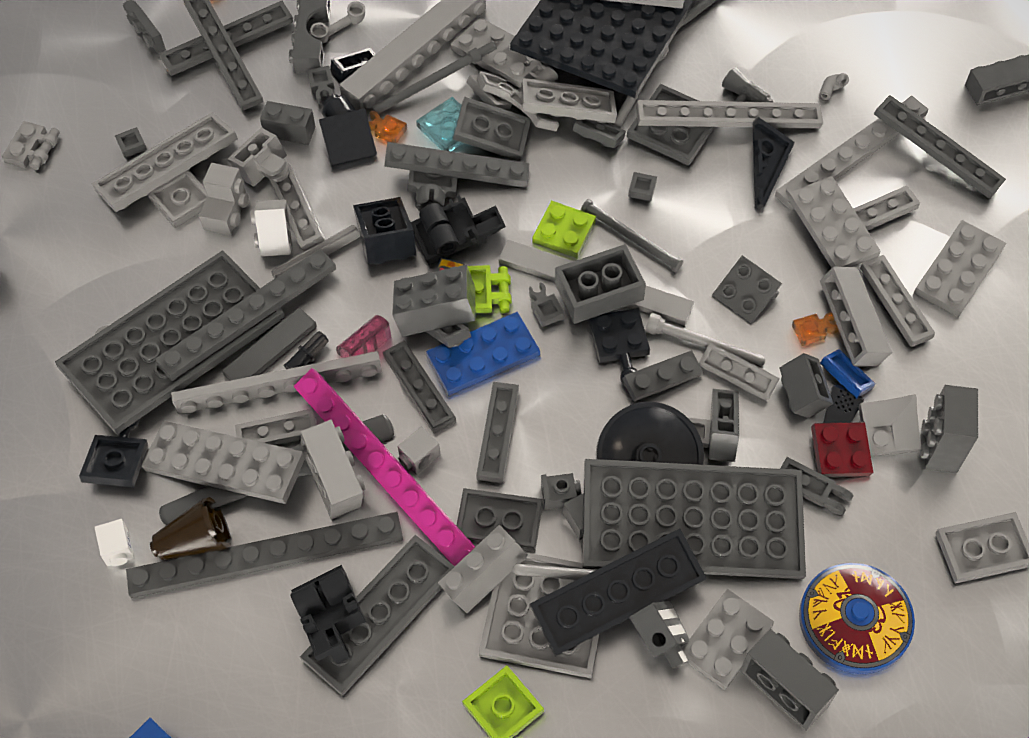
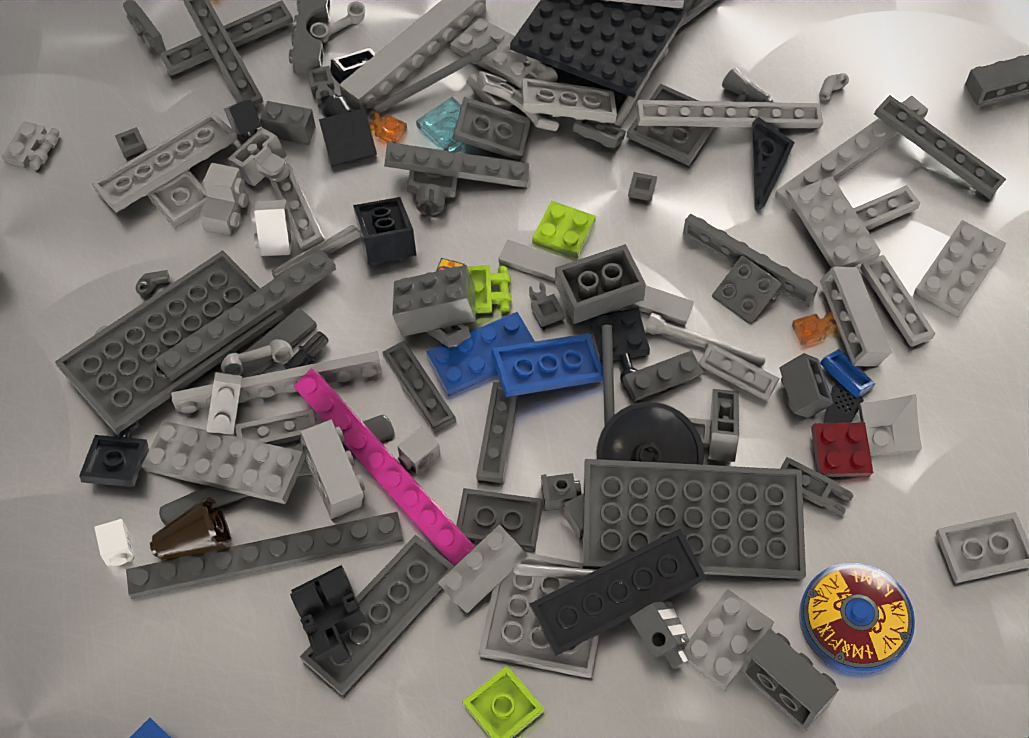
(150, 280): none -> dark grey arm
(224, 403): none -> light grey brick
(243, 118): none -> black brick
(279, 349): none -> light grey bar
(366, 338): clear pink brick -> none
(450, 228): black plate -> none
(547, 364): none -> blue plate
(608, 377): none -> dark grey bar
(674, 263): dark grey bar -> none
(732, 249): none -> dark grey plate
(950, 428): dark grey brick -> none

